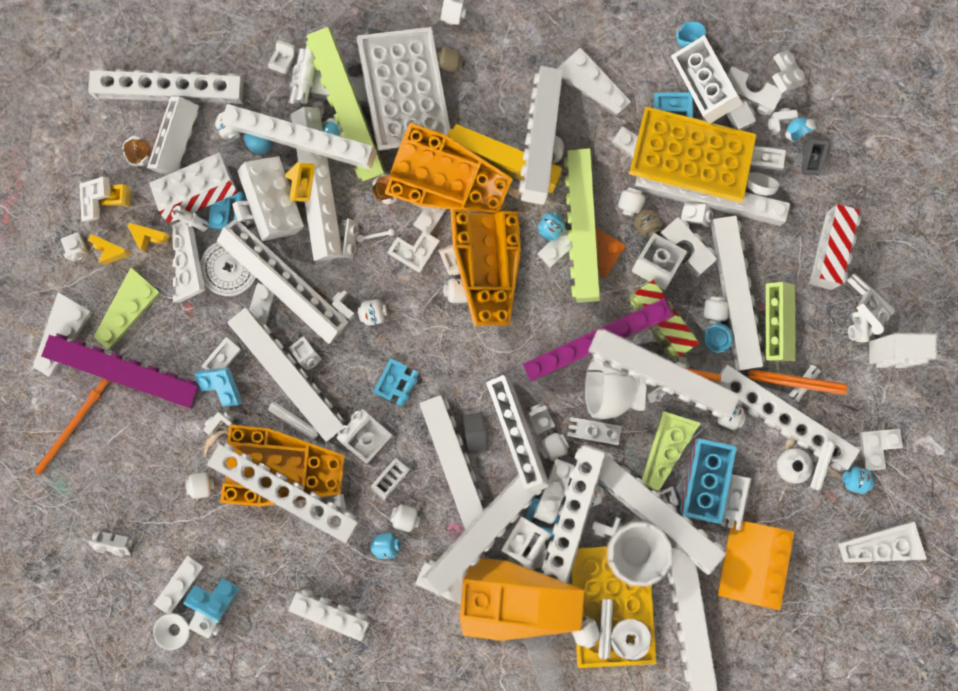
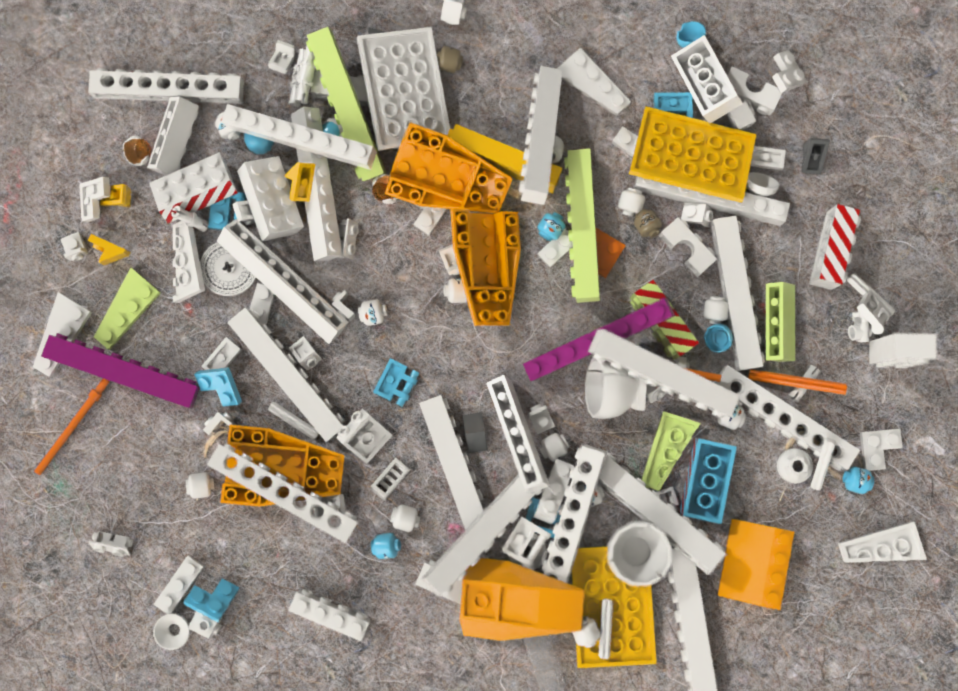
(143, 235): yellow slope -> none
(360, 238): white hinge -> none
(416, 256): white plate -> none
(595, 431): white hinge -> none
(602, 530): white bracket -> none
(629, 650): white plate -> none
(659, 261): white brick -> none
(736, 501): white hinge -> none
(783, 116): white bracket -> none
(799, 127): medium azure hair -> none

